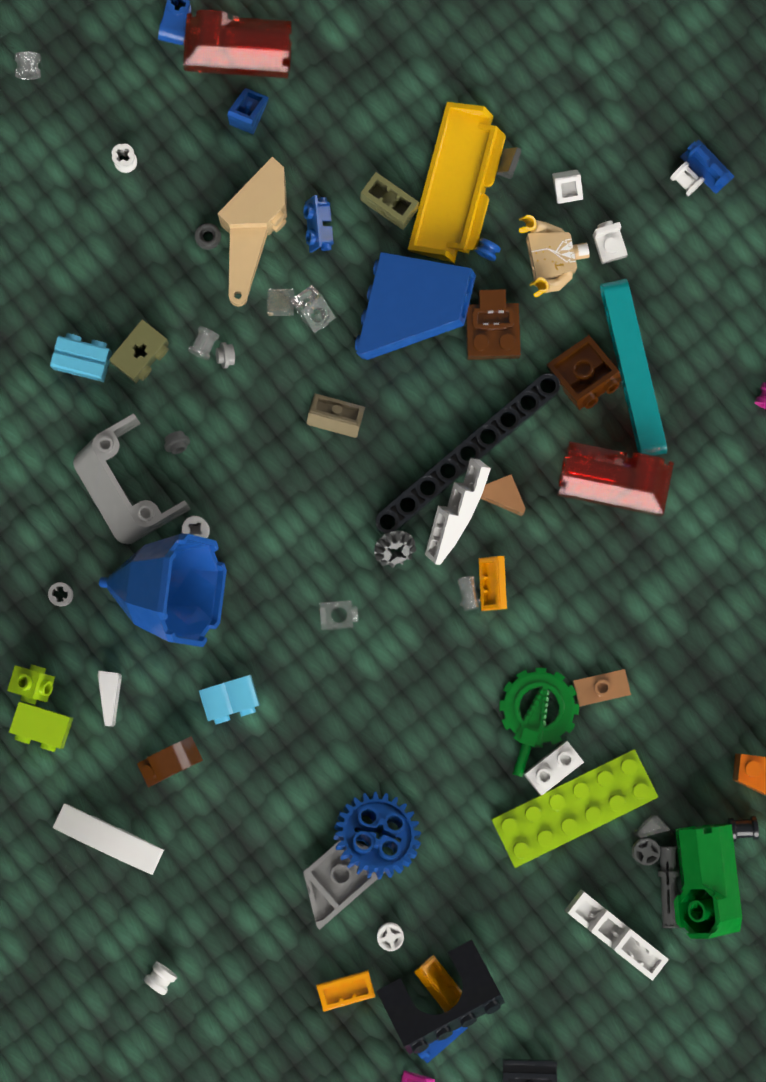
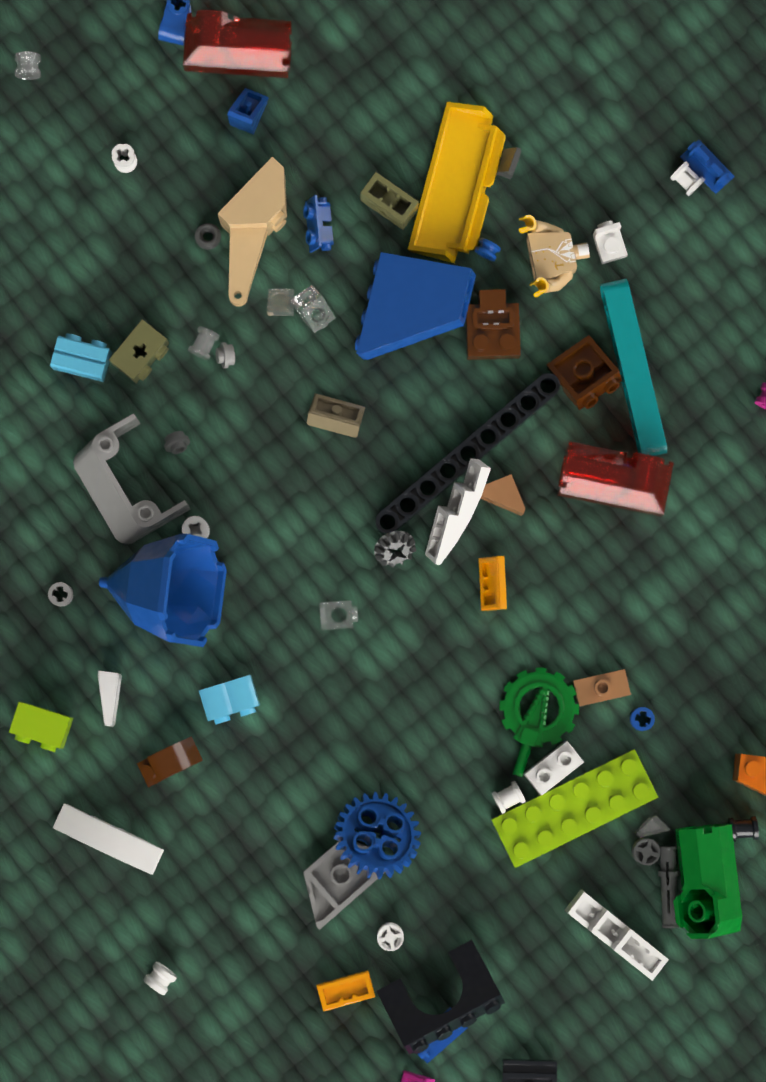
(31, 683): lime brick -> none
(439, 983): light orange plate -> none
(468, 593): clear pin -> none
(508, 797): none -> white bush
(567, 186): white slope -> none
(648, 713): none -> blue bush

